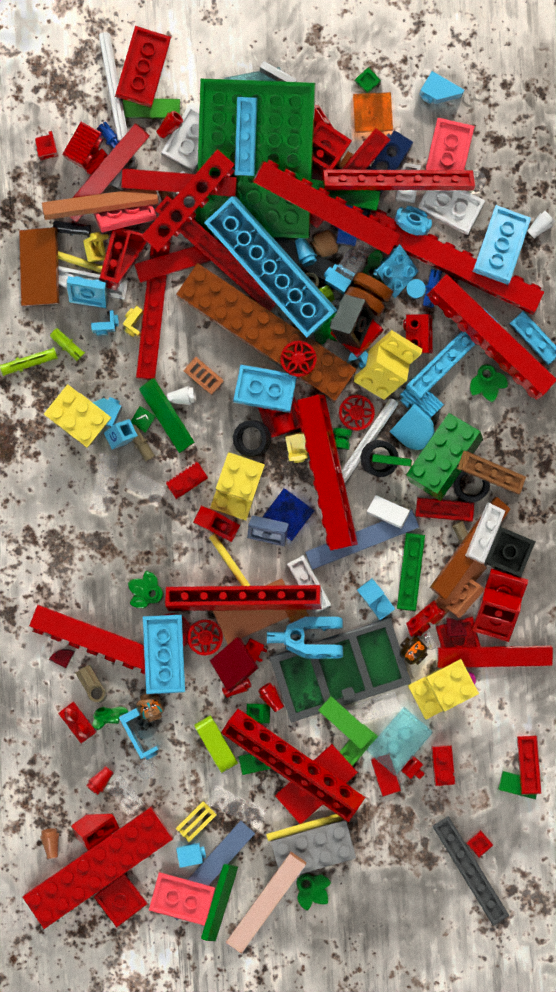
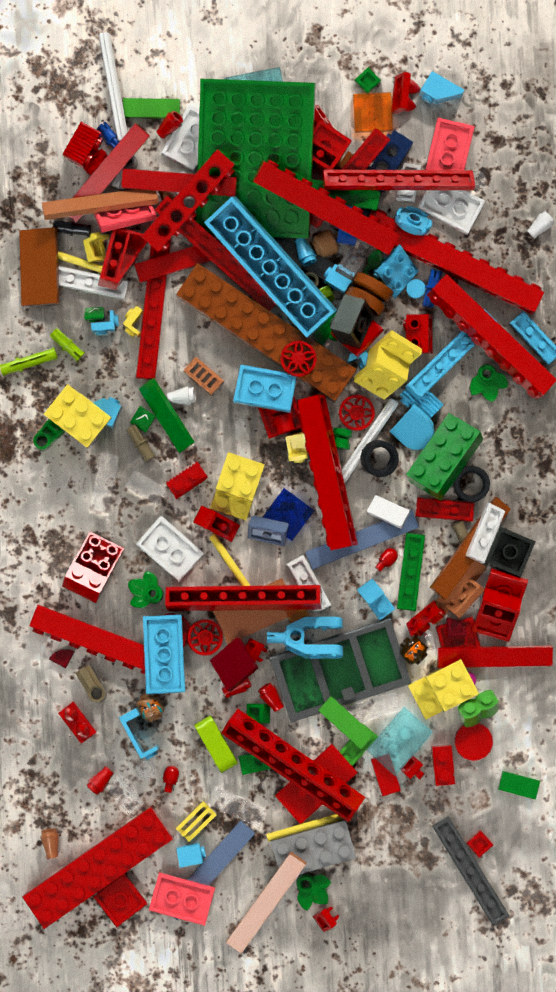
(46, 146): red panel -> none
(50, 433): none -> green piece
(87, 292): medium azure plate -> none
(92, 567): none -> slope
(94, 314): none -> green slope
(94, 828): red slope -> none
(106, 715): green plate -> none
(120, 434): medium azure brick -> none
(143, 66): red tile -> none
(170, 548): none -> white tile
(170, 777): none -> red cylinder
(219, 902): green tile -> none
(238, 441): black tyre -> none
(246, 136): medium azure tile -> none
(275, 73): white tile -> none
(325, 920): none -> red tile
(387, 559): none -> red cylinder
(392, 460): green tile -> none
(402, 88): none -> red tile
(473, 742): none -> red tile
(481, 707): none -> bright green brick
(491, 472): medium nougat tile -> none
(502, 244): medium azure tile -> none
(528, 765): red tile -> none

